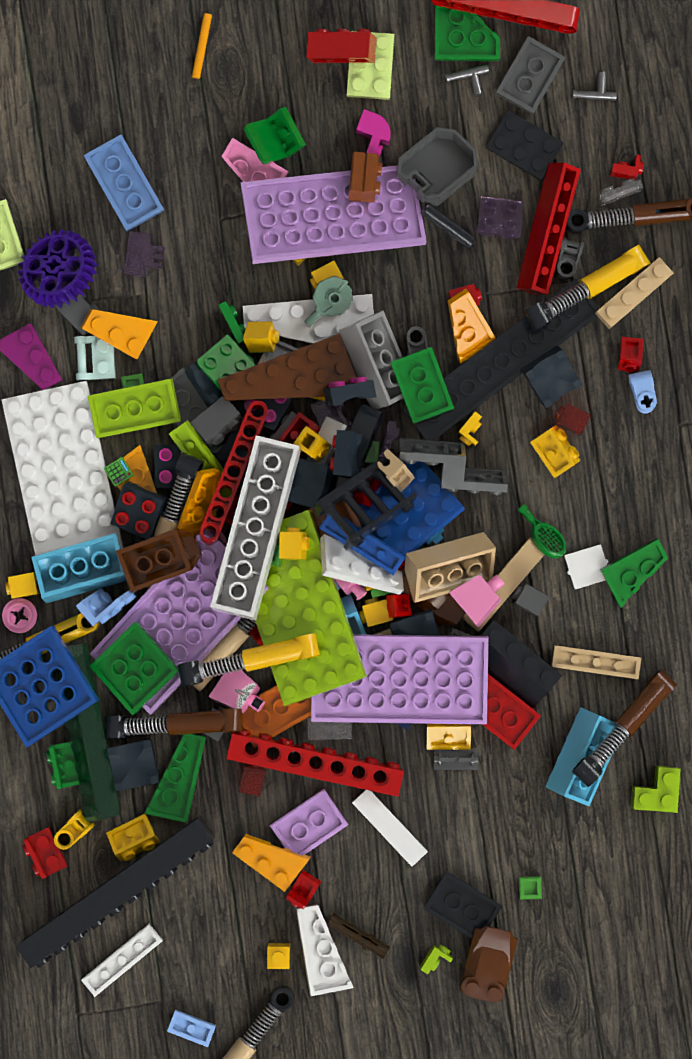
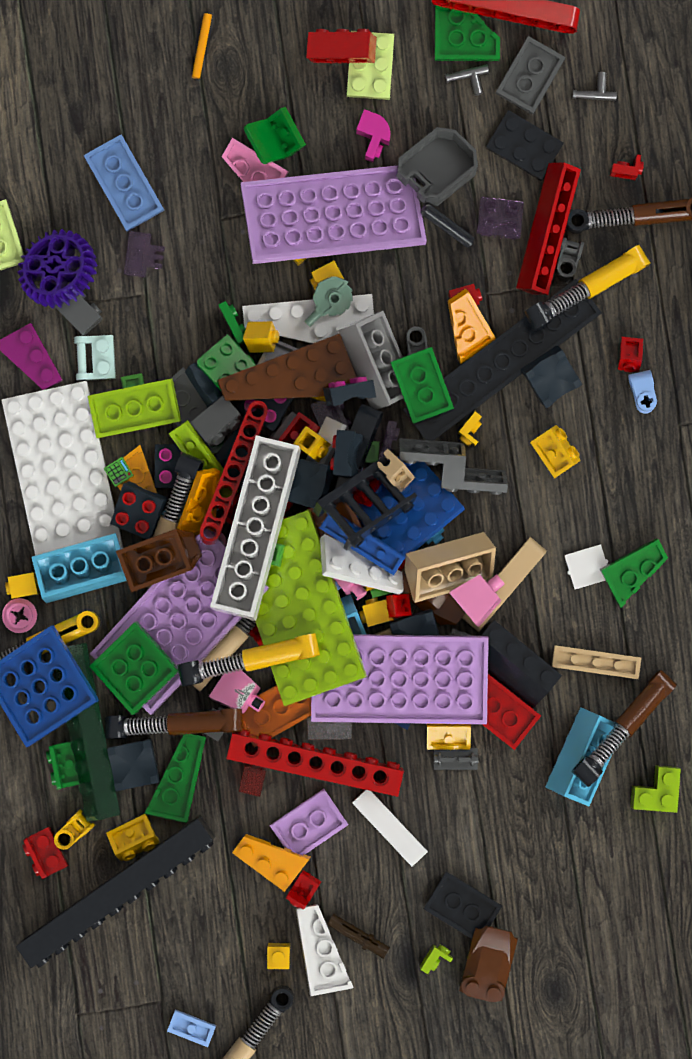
(100, 607): light blue bracket -> none
(120, 331): light orange wing -> none
(121, 960): white tile -> none
(293, 544): yellow brick -> none
(364, 177): dark orange brick -> none
(529, 599): dark grey brick -> none
(530, 887): bright green tile -> none
(537, 525): green piece -> none
(572, 419): clear red brick -> none
(628, 188): clear plate -> none
(634, 293): tan plate -> none

